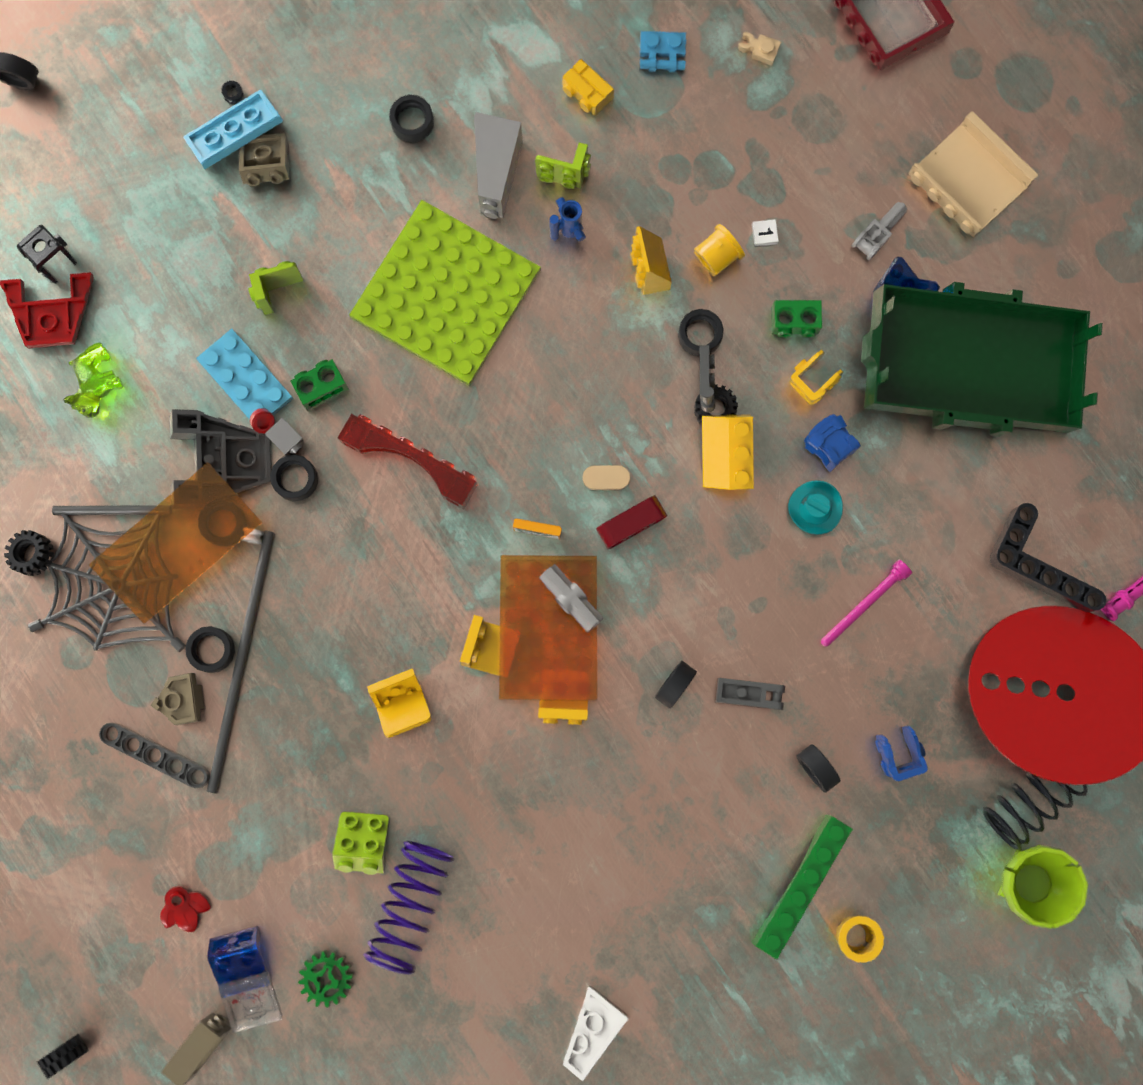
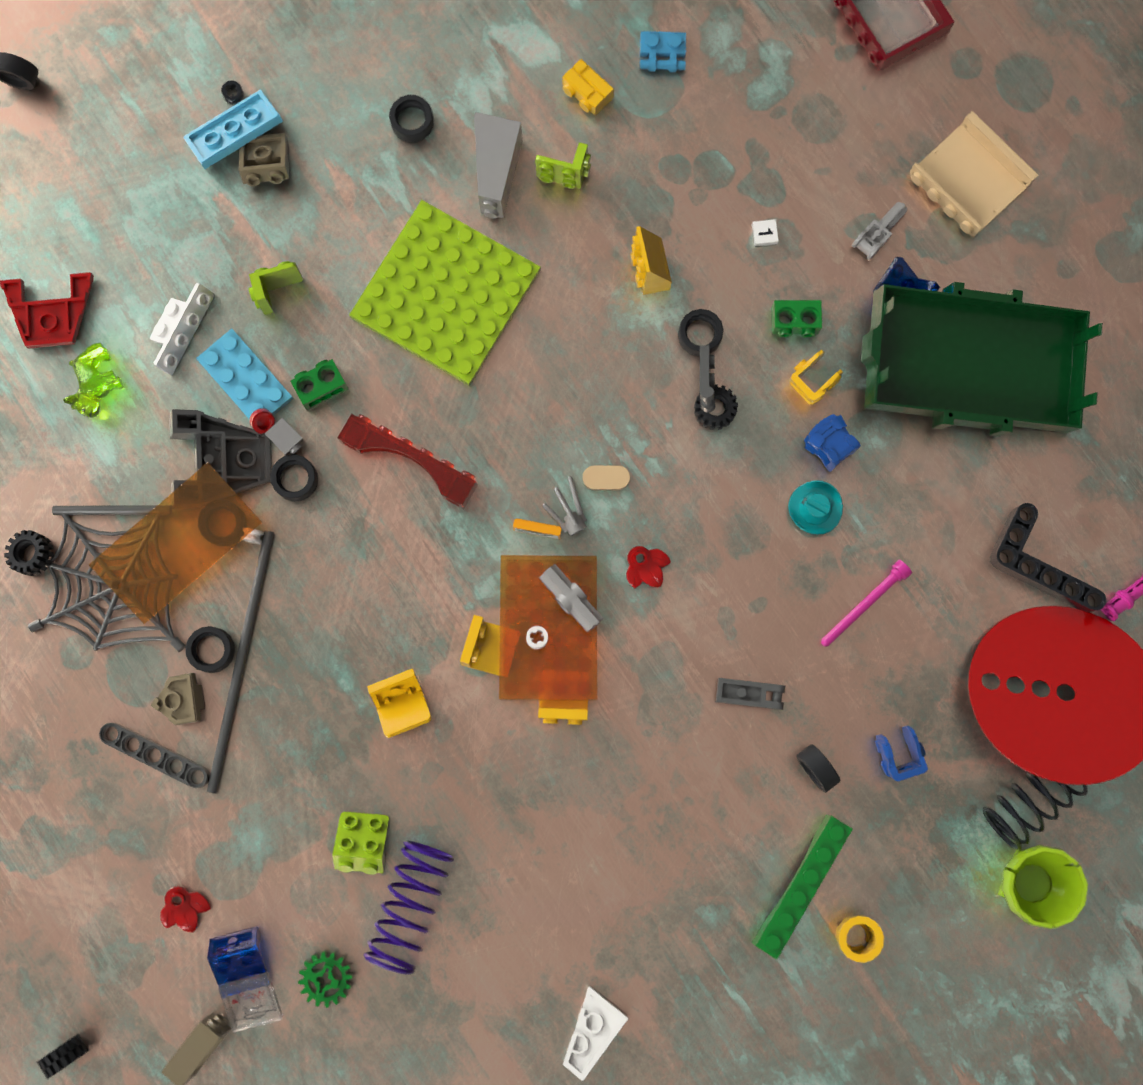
(38, 259): black piece -> none
(178, 327): none -> white bracket
(534, 630): none -> white bush
(570, 220): blue pin -> none
(573, 522): none -> light grey plant
(631, 522): dark red beam -> none
(649, 569): none -> red plate
(676, 684): black tyre -> none
(718, 250): yellow piece -> none
(728, 451): yellow slope -> none
(763, 49): tan plate -> none

